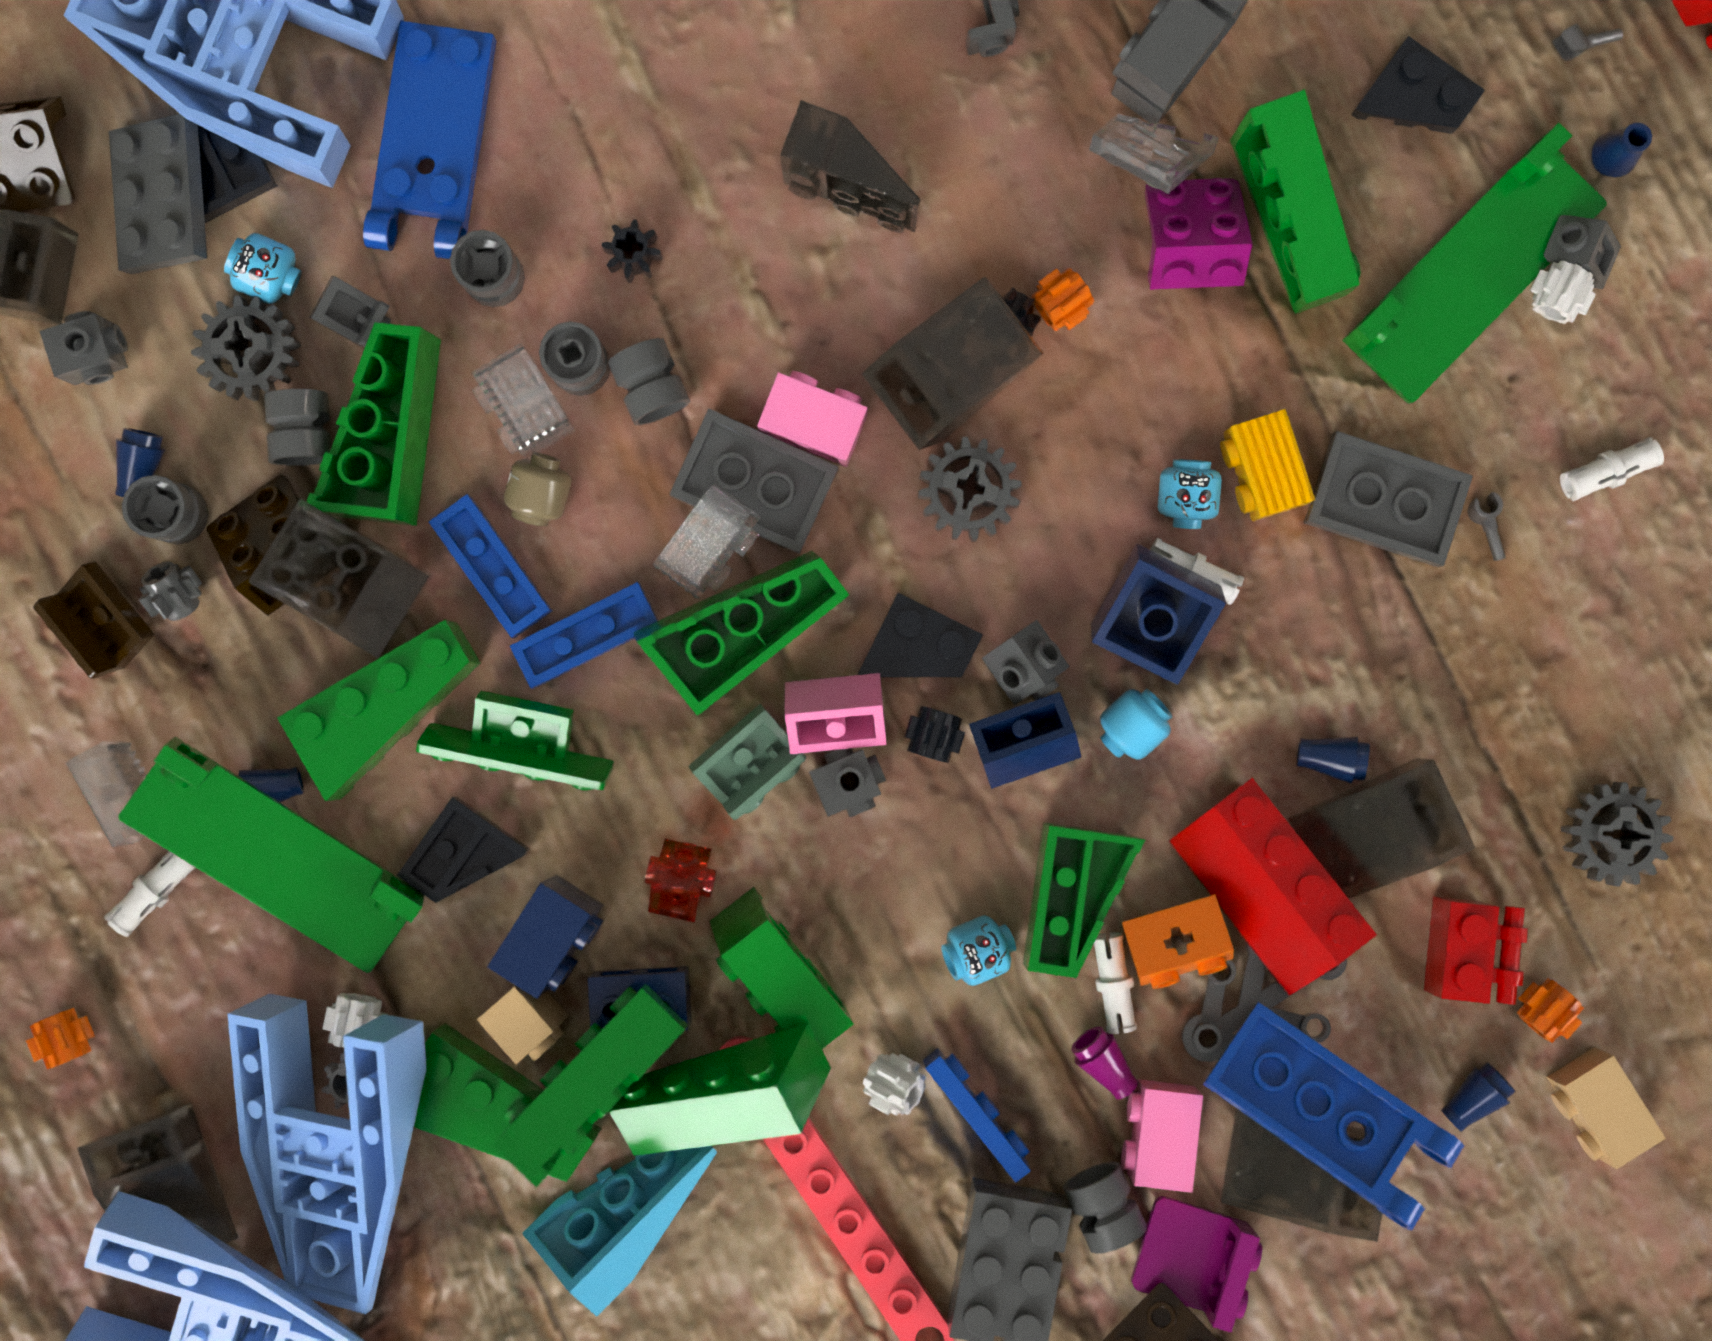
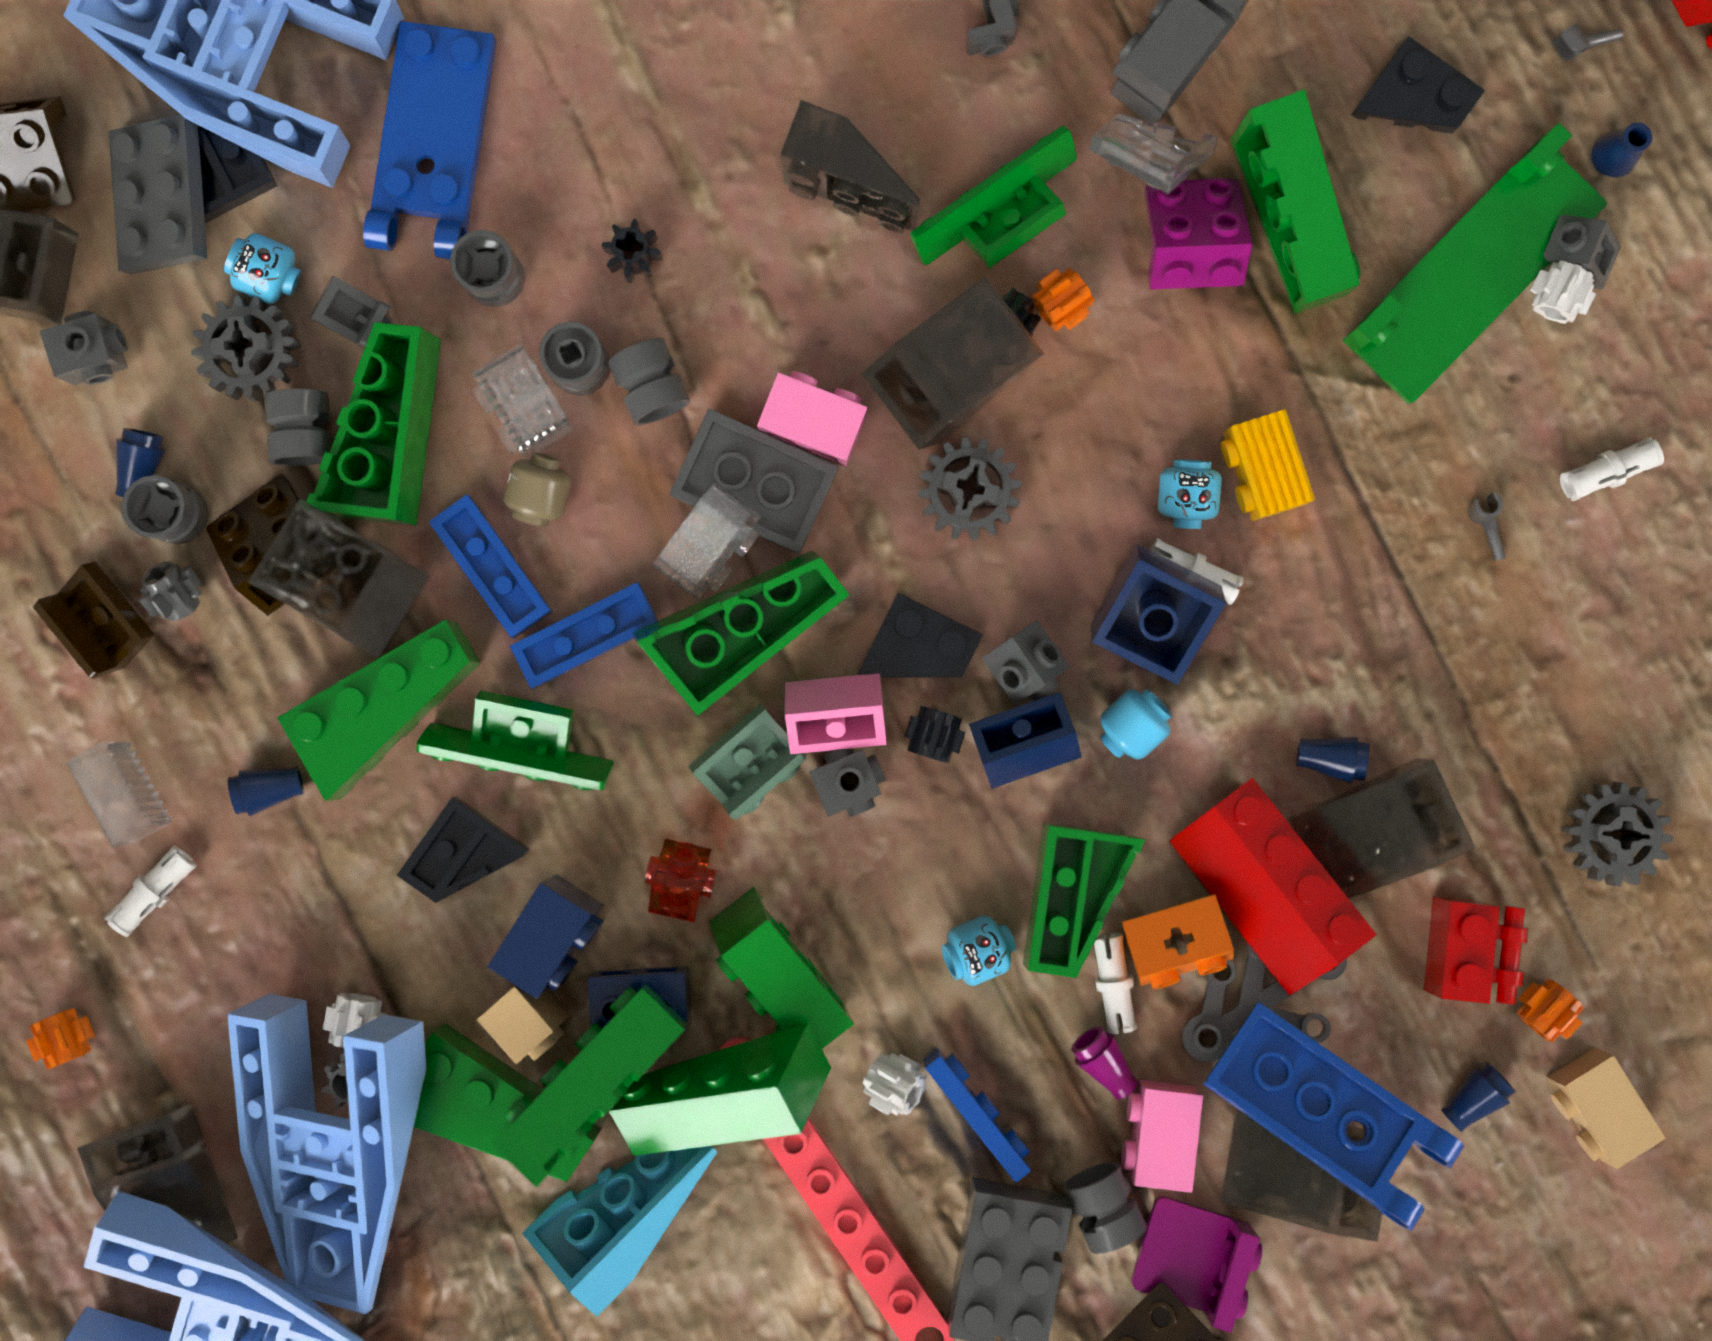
(270, 855): green bracket -> none
(1004, 207): none -> green bracket
(1388, 499): dark grey plate -> none

